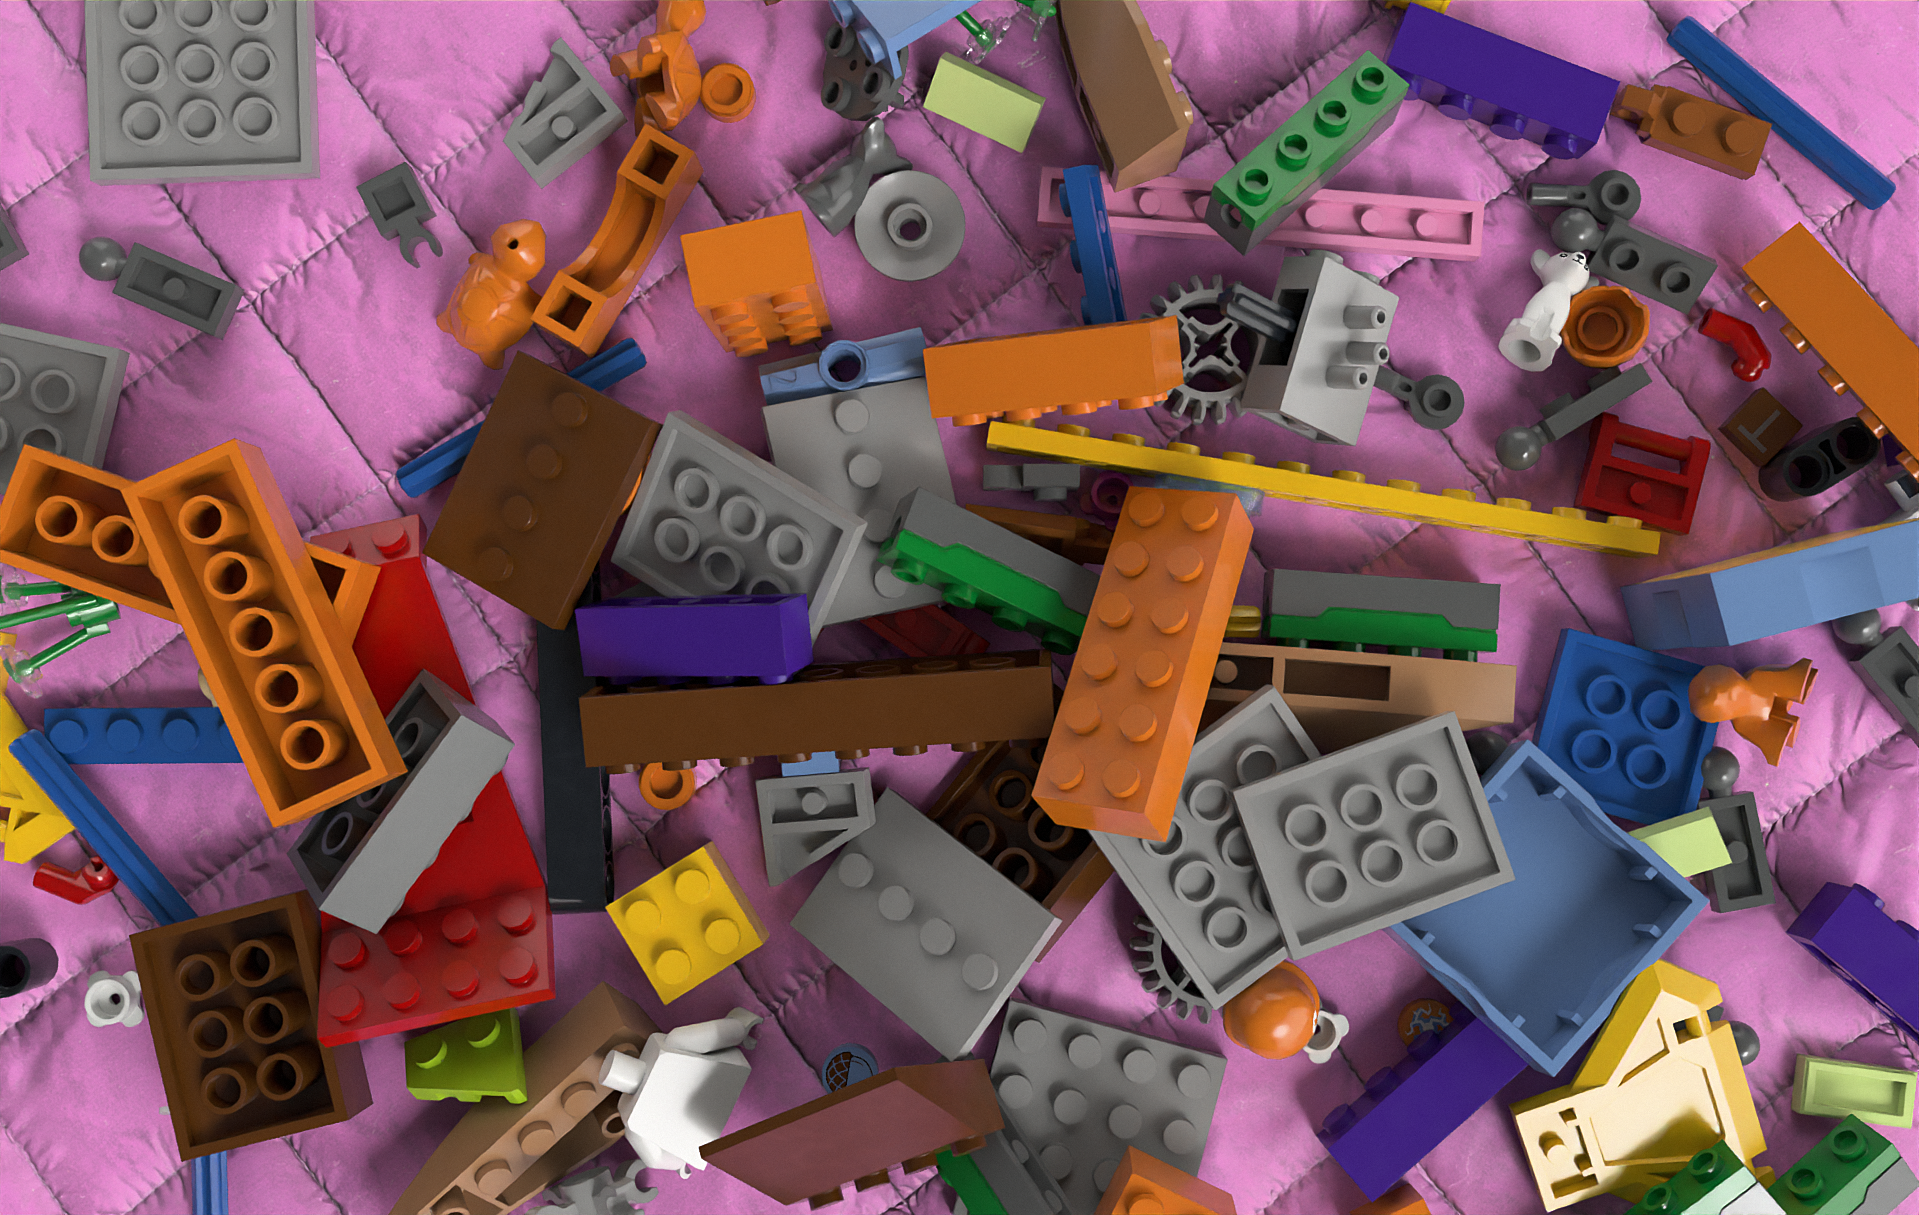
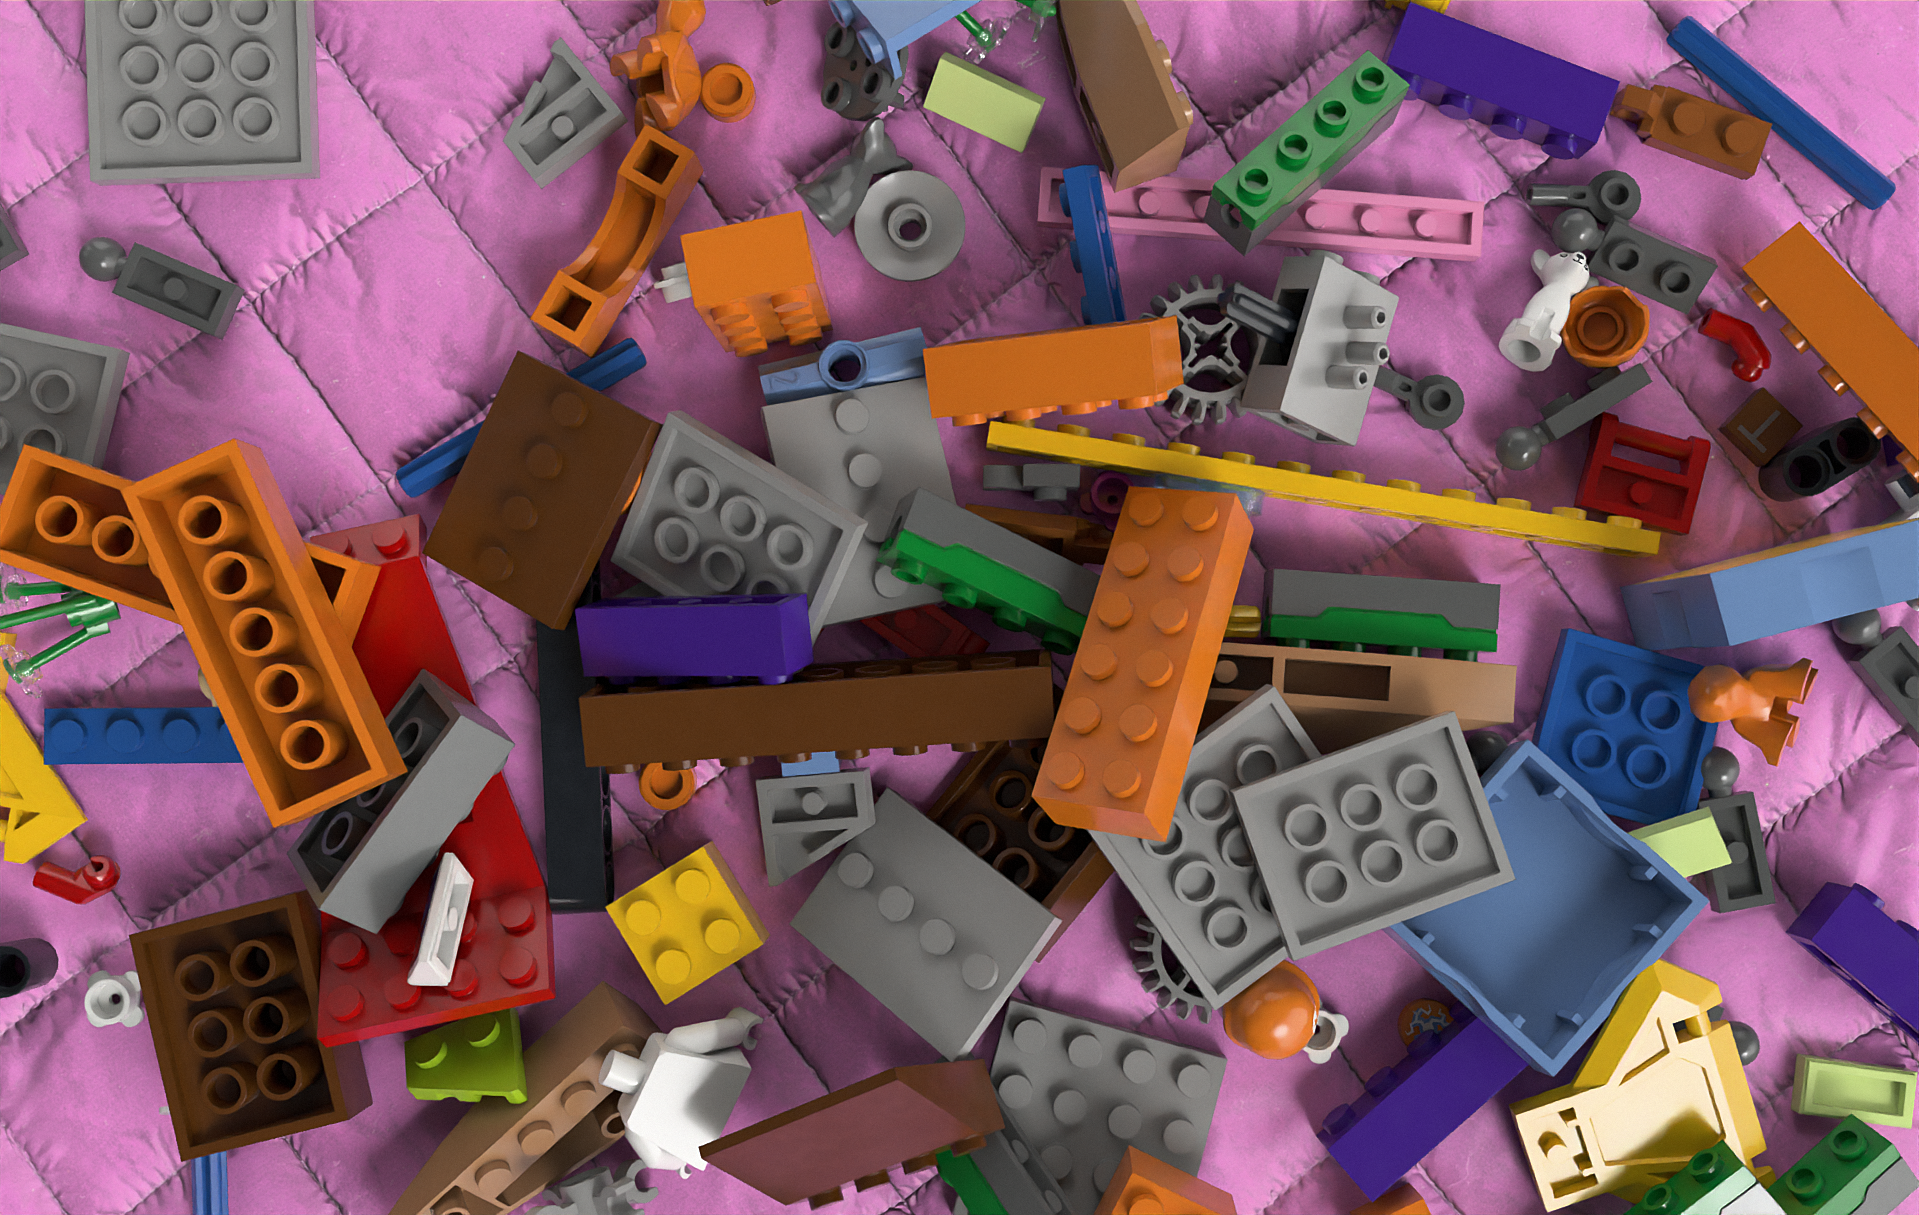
(100, 829): blue axle -> none
(400, 208): dark grey plate -> none
(441, 924): none -> white slope
(493, 298): orange animal -> none
(675, 283): none -> white plate
(848, 1065): medium blue tile -> none

